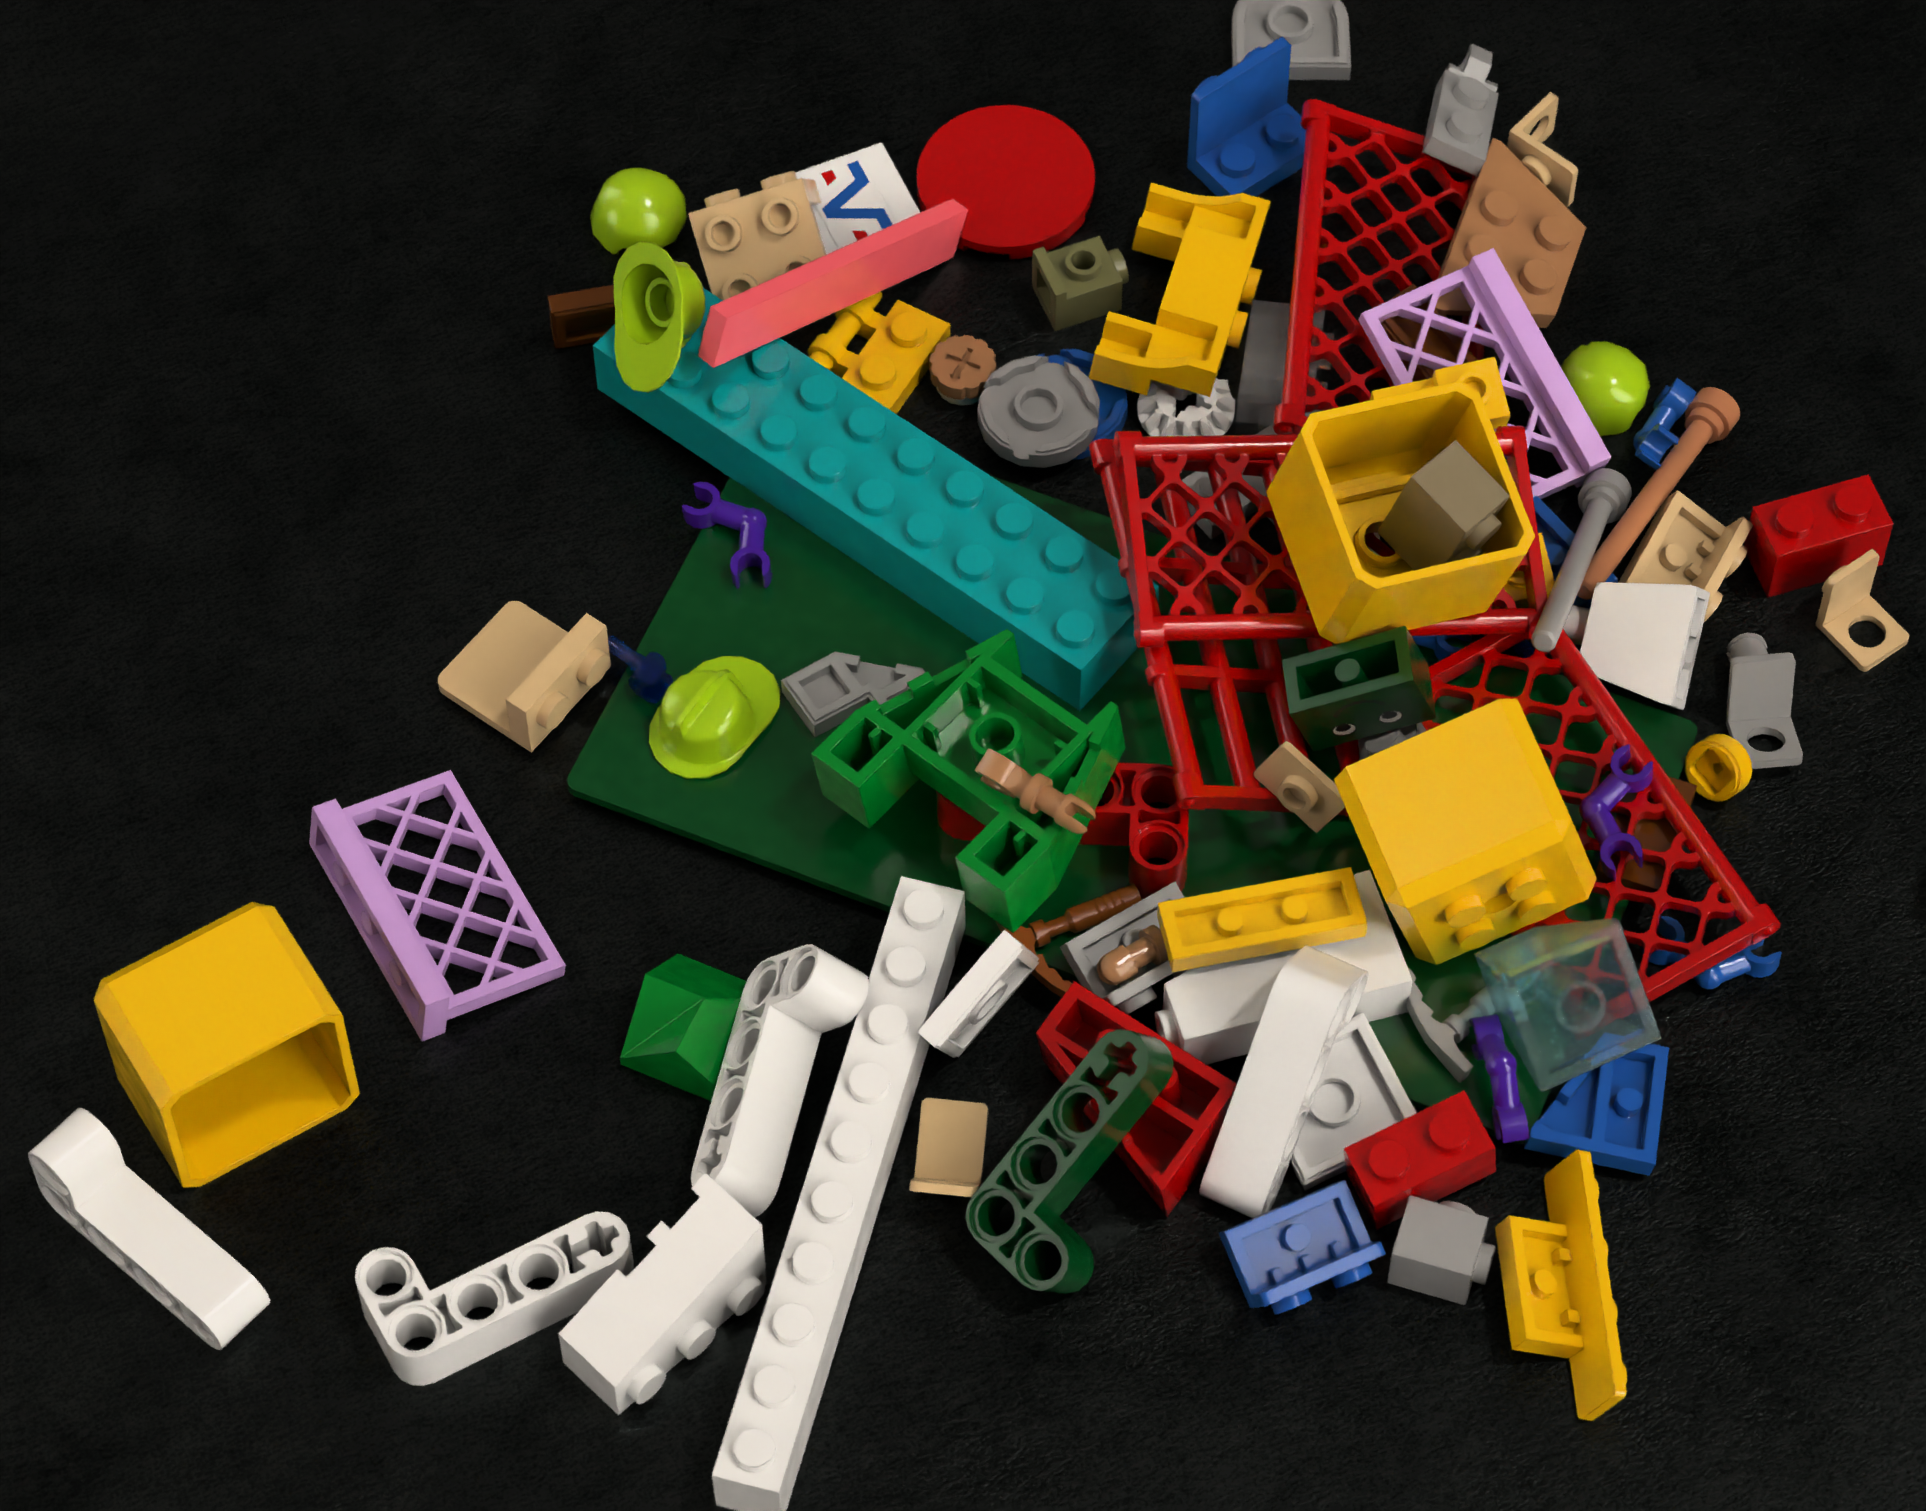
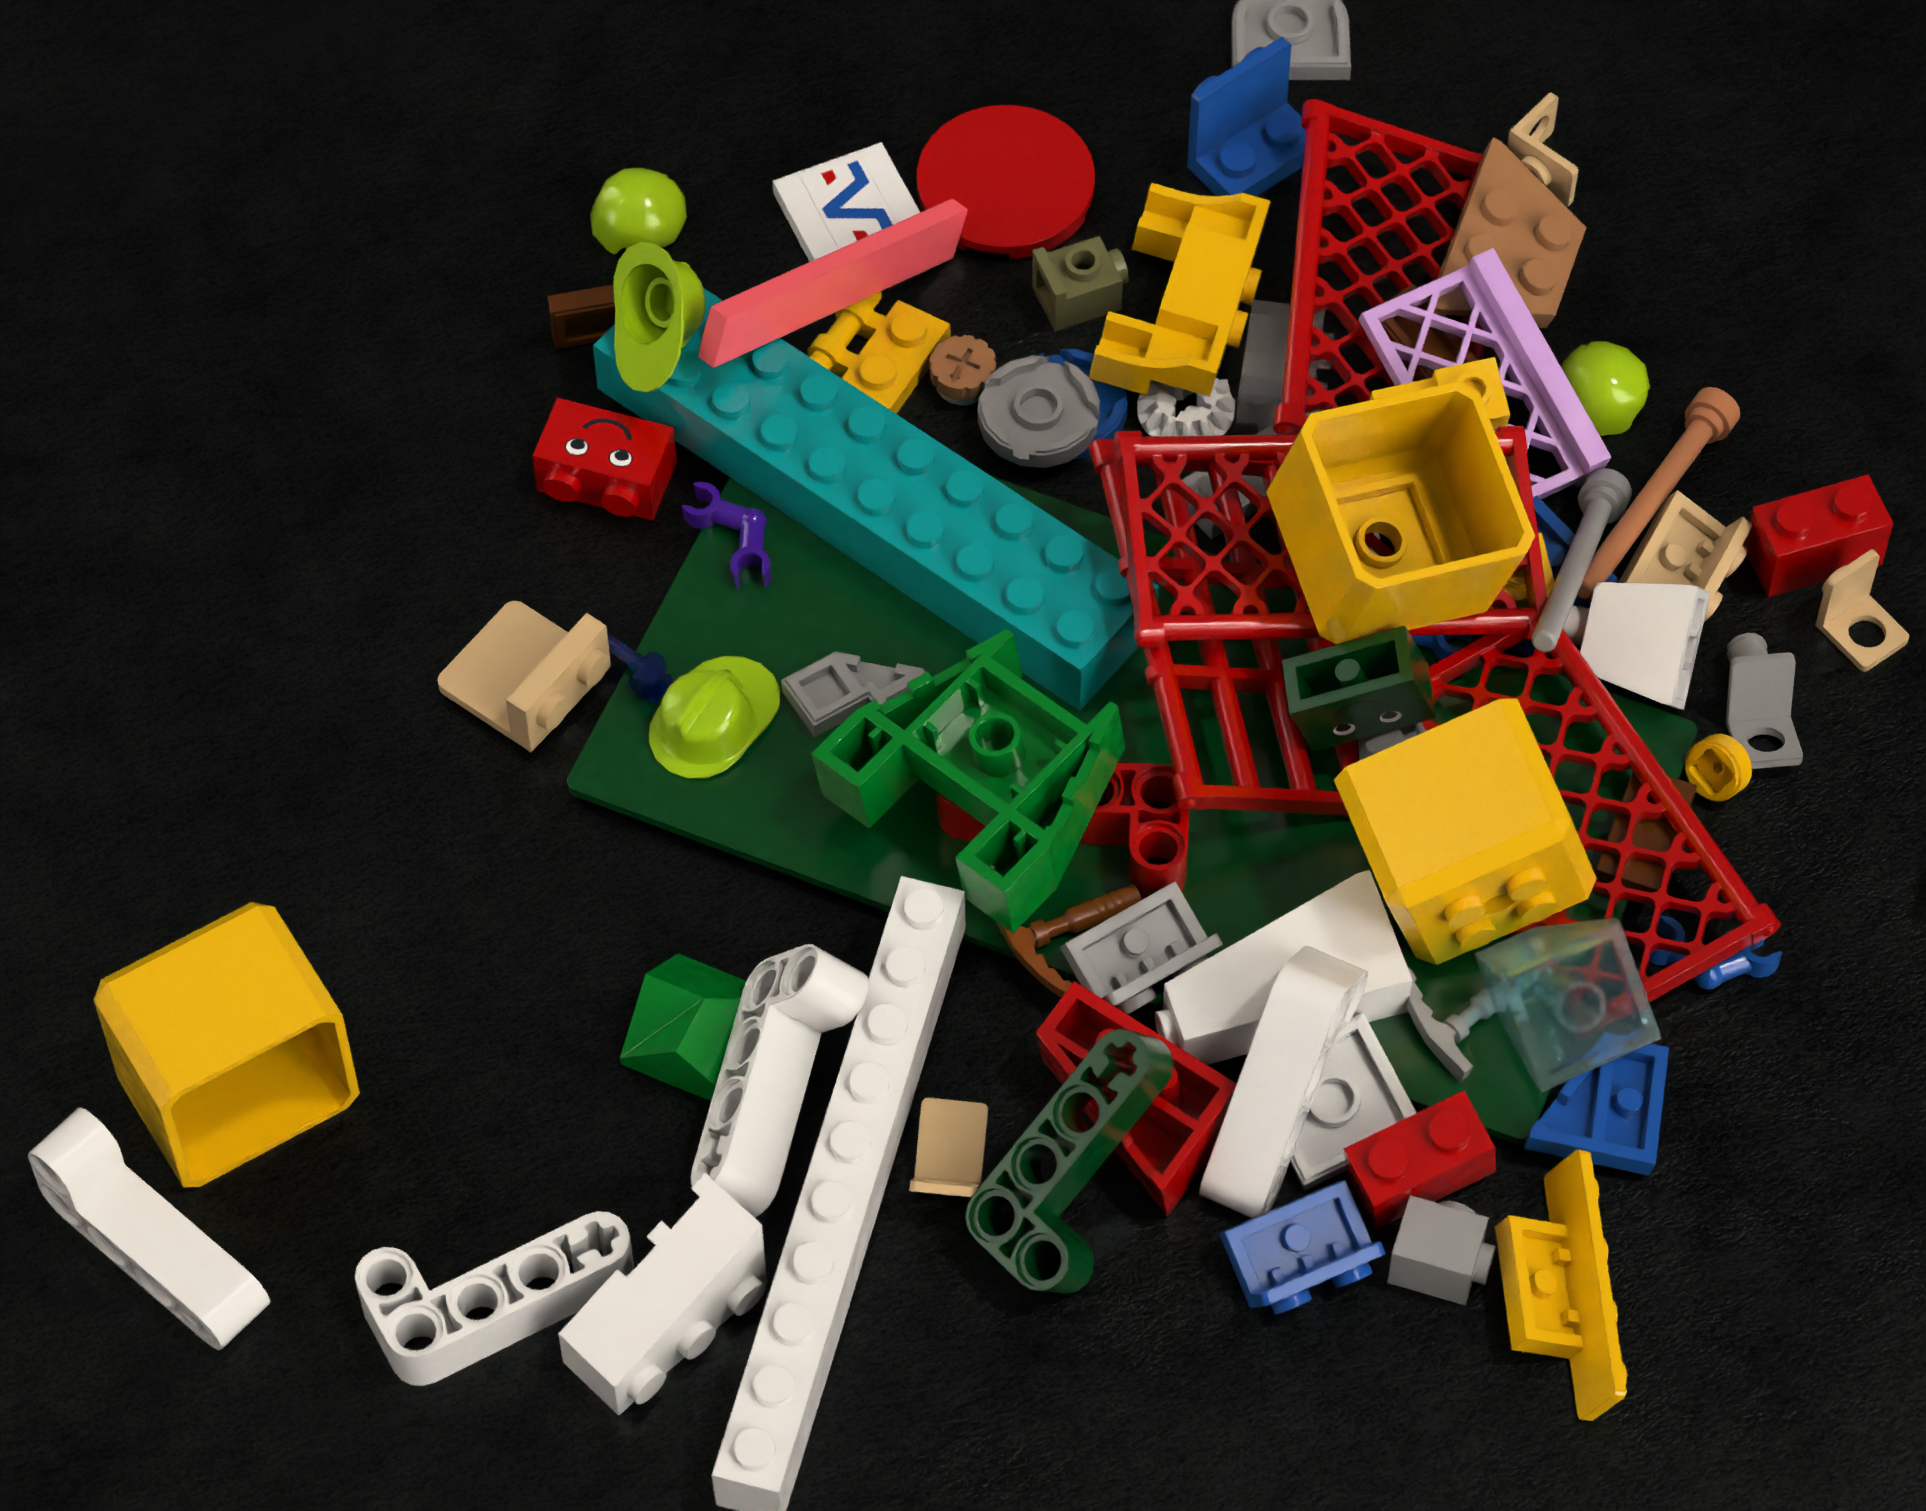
(391, 932): lavender fence -> none
(604, 459): none -> red brick
(757, 234): tan bracket -> none
(979, 995): white tile -> none
(1033, 791): medium nougat piece -> none
(1125, 962): medium nougat piece -> none
(1261, 919): yellow plate -> none
(1300, 786): tan bracket -> none
(1444, 511): dark tan brick -> none
(1463, 113): light grey hinge -> none
(1501, 1065): dark purple arm -> none
(1596, 810): dark purple arm -> none
(1655, 437): blue arm -> none

